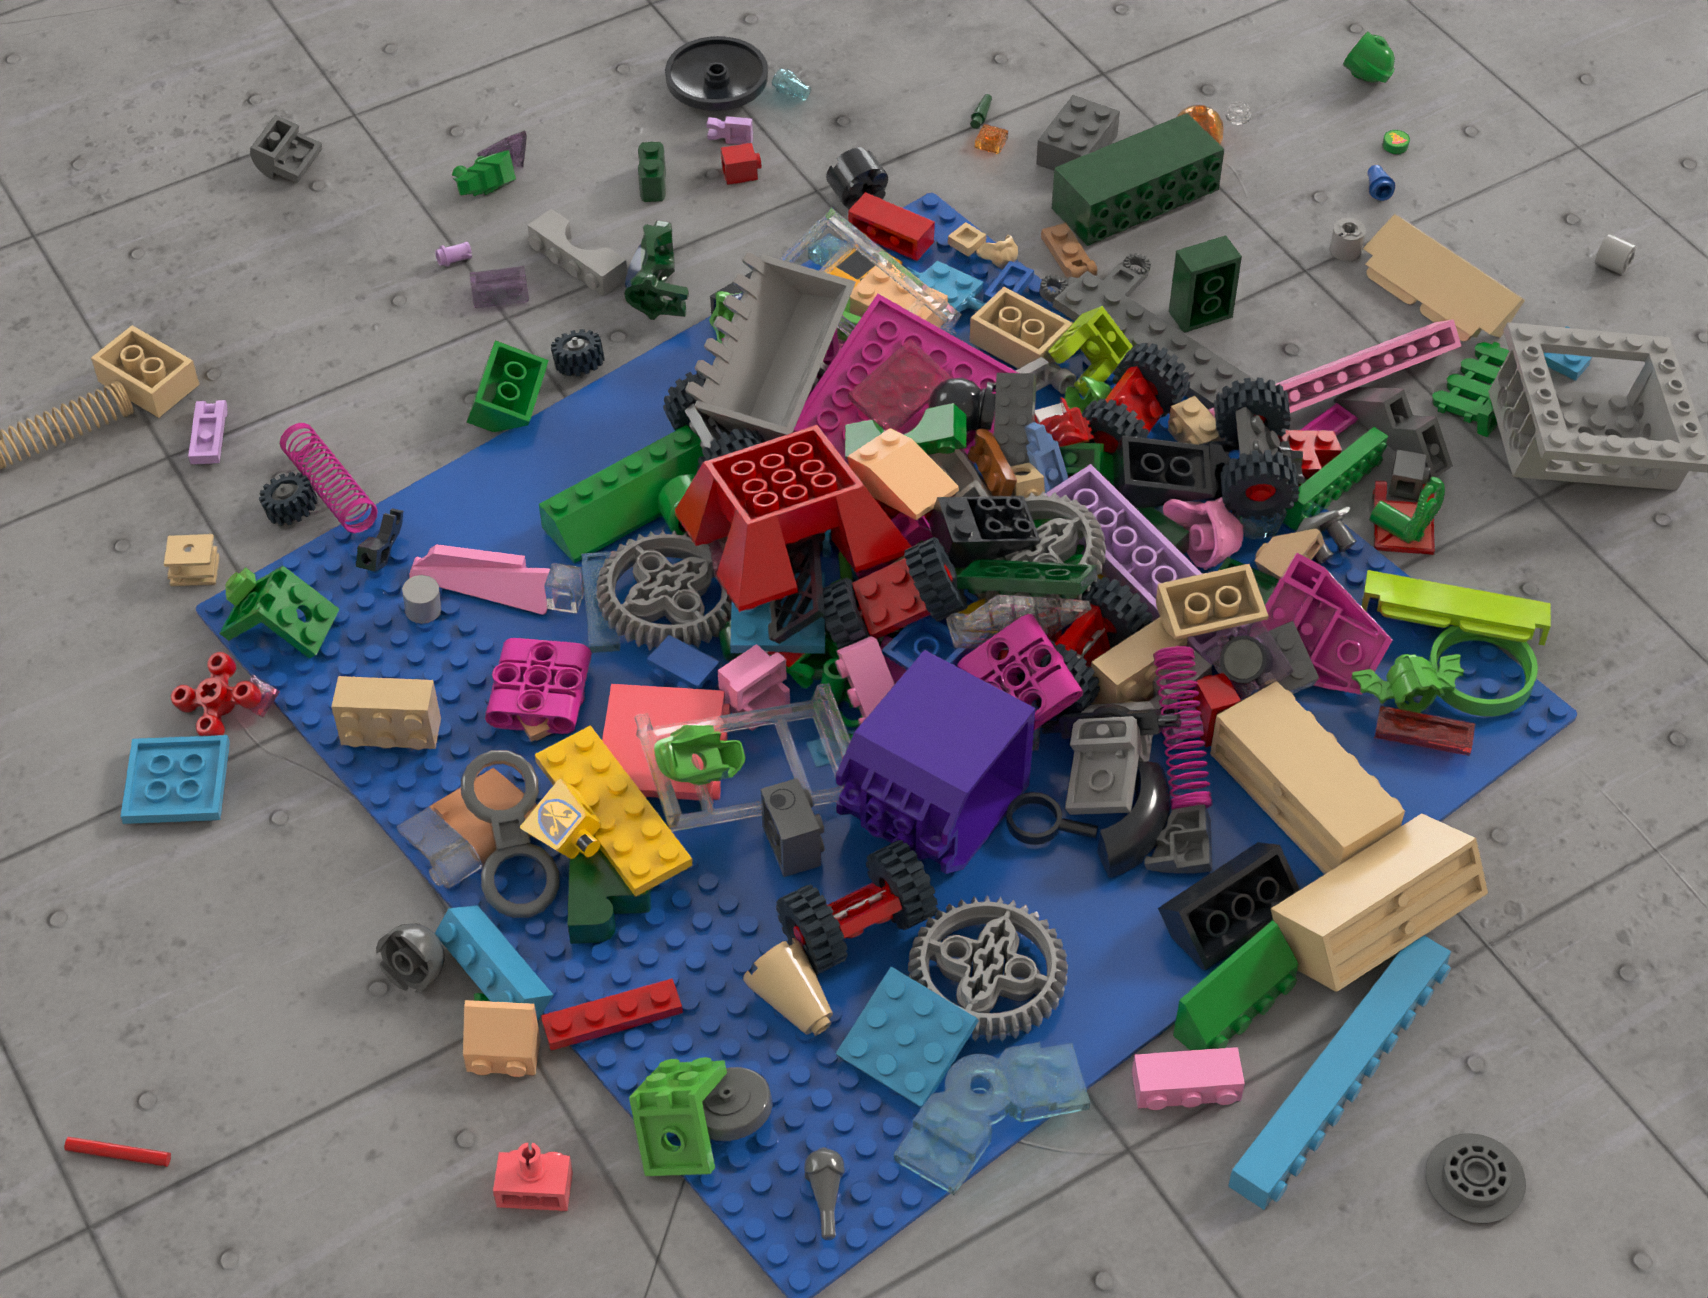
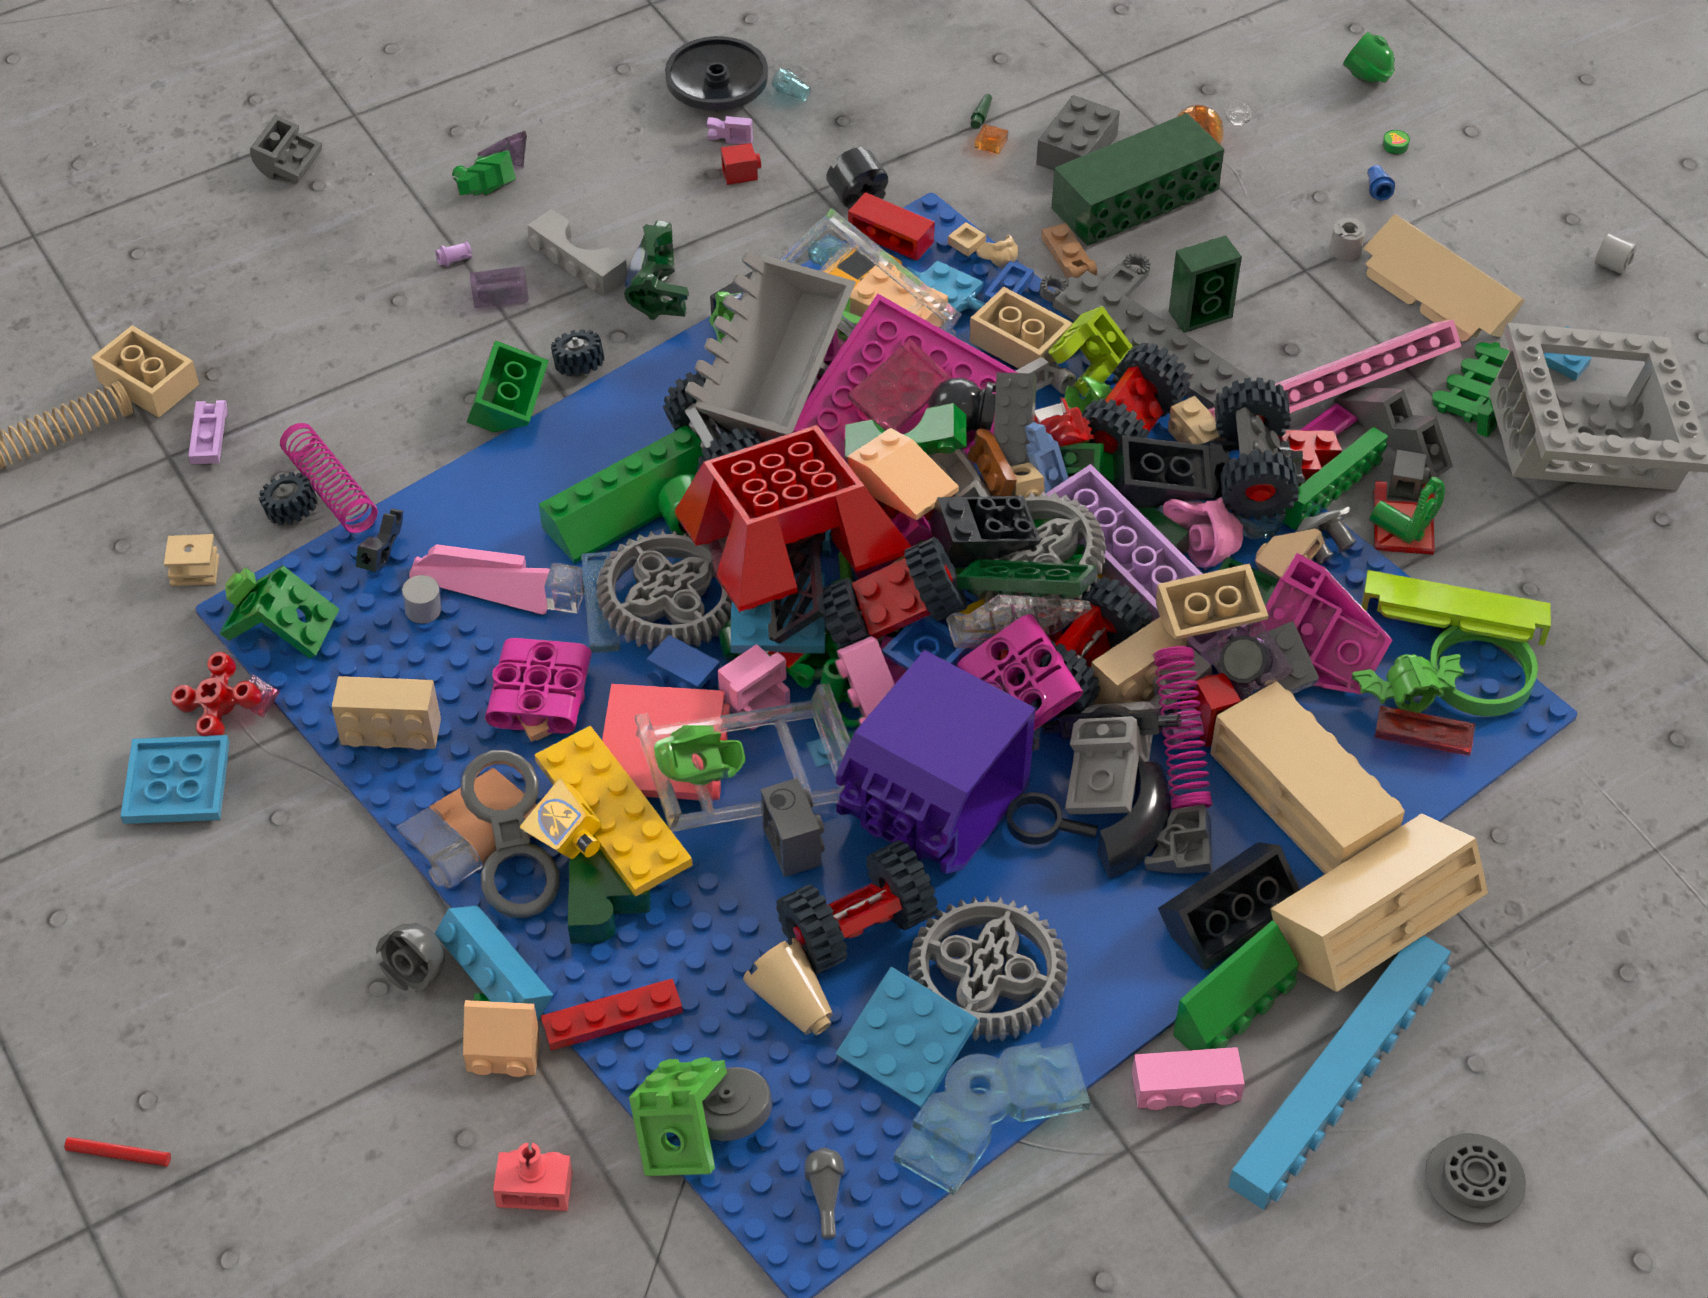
(652, 171): dark green brick -> none

